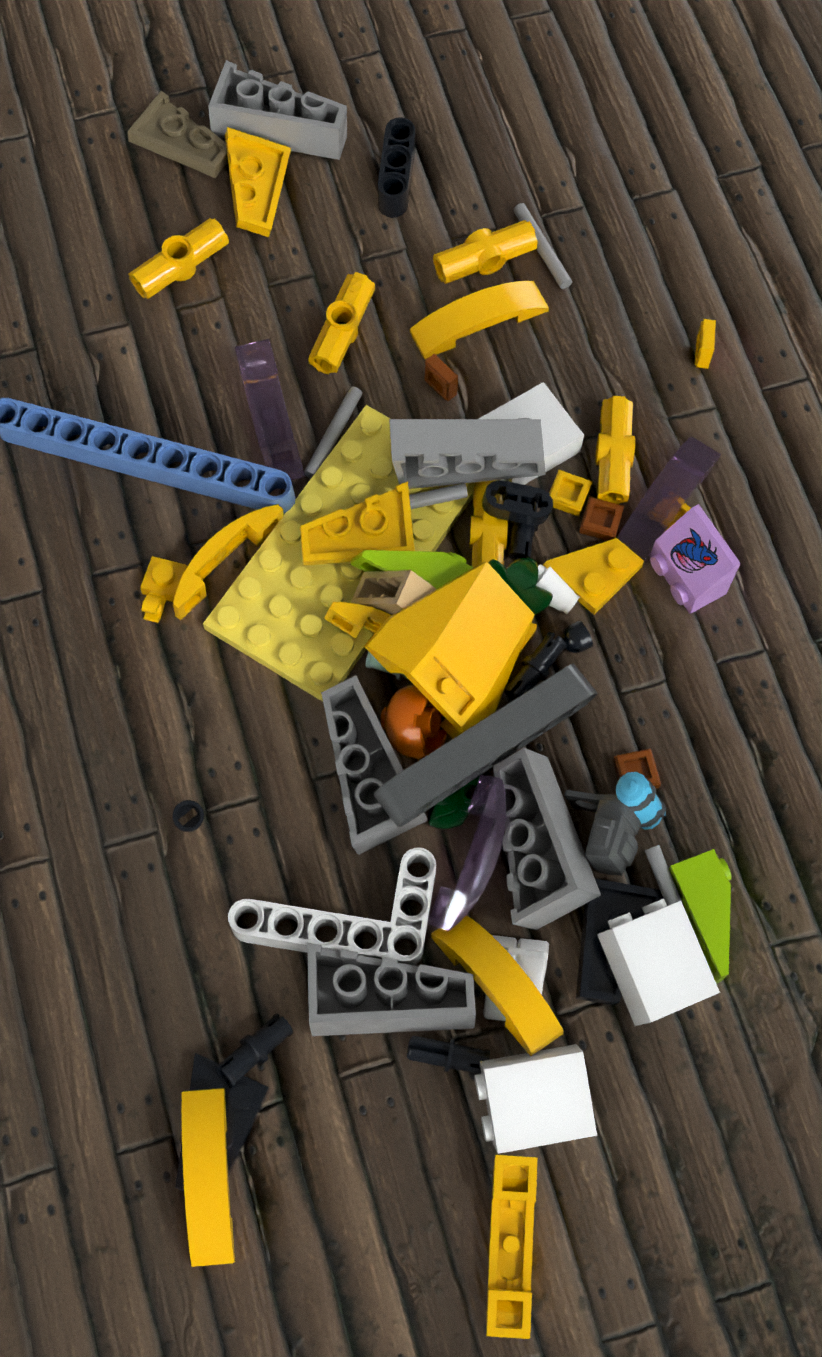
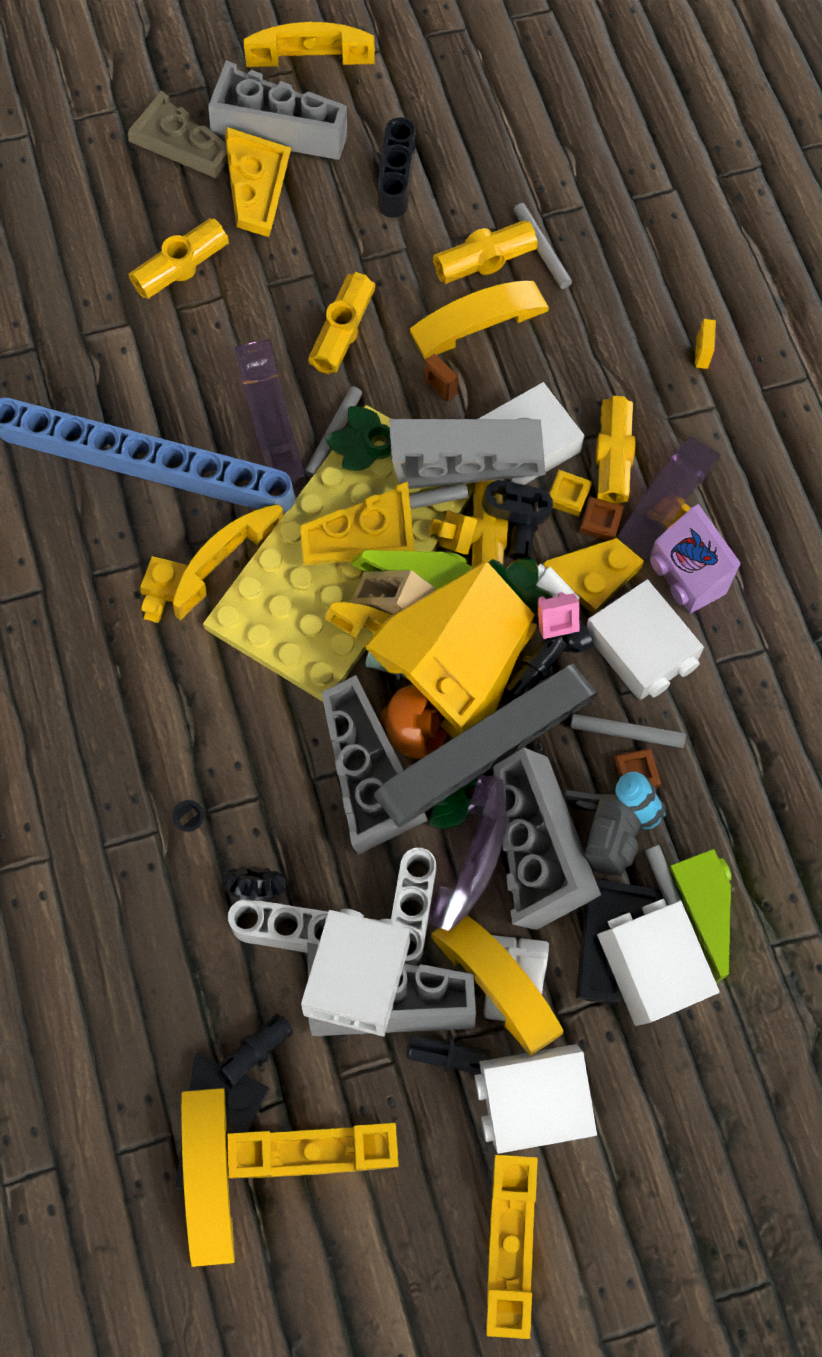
(254, 883): none -> black gear
(309, 38): none -> yellow slope
(312, 1151): none -> yellow slope
(356, 971): none -> white brick
(357, 440): none -> dark green plate
(455, 531): none -> yellow tile
(558, 615): none -> bright pink tile
(628, 730): none -> light grey bar
(644, 641): none -> white brick

